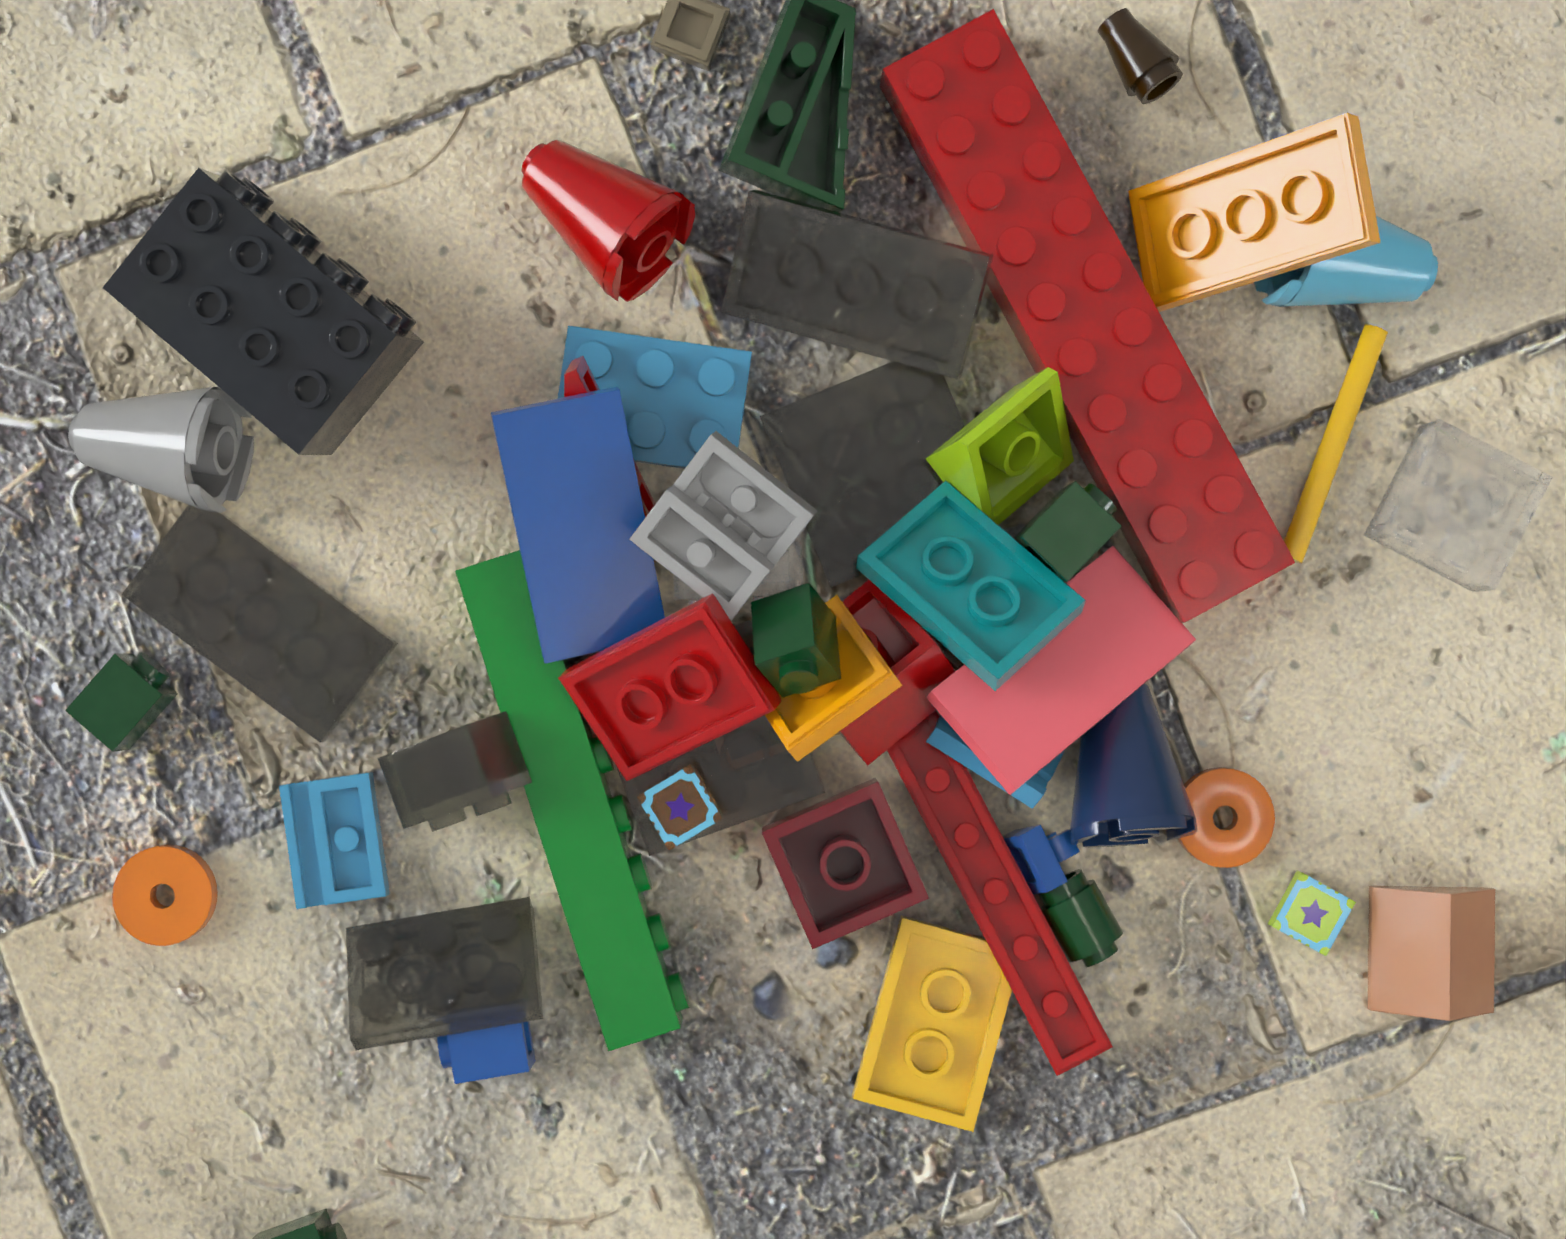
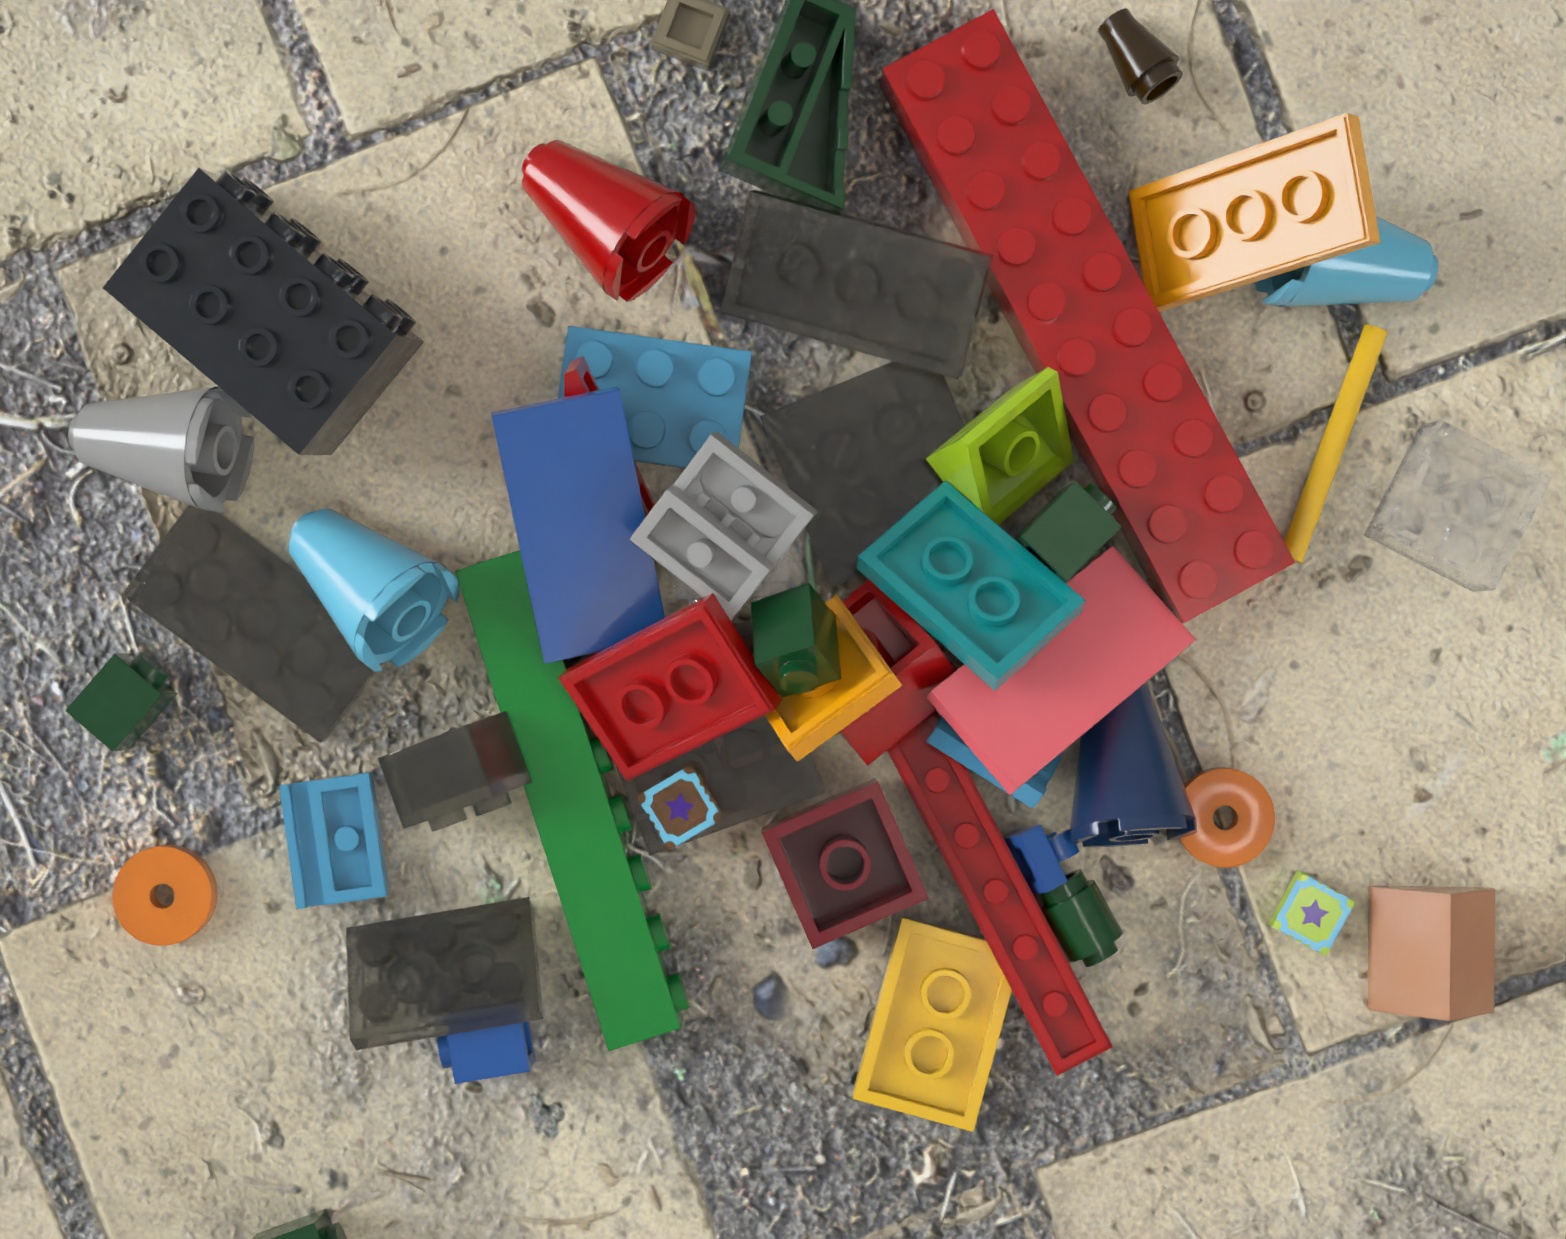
(372, 587): none -> medium azure cone

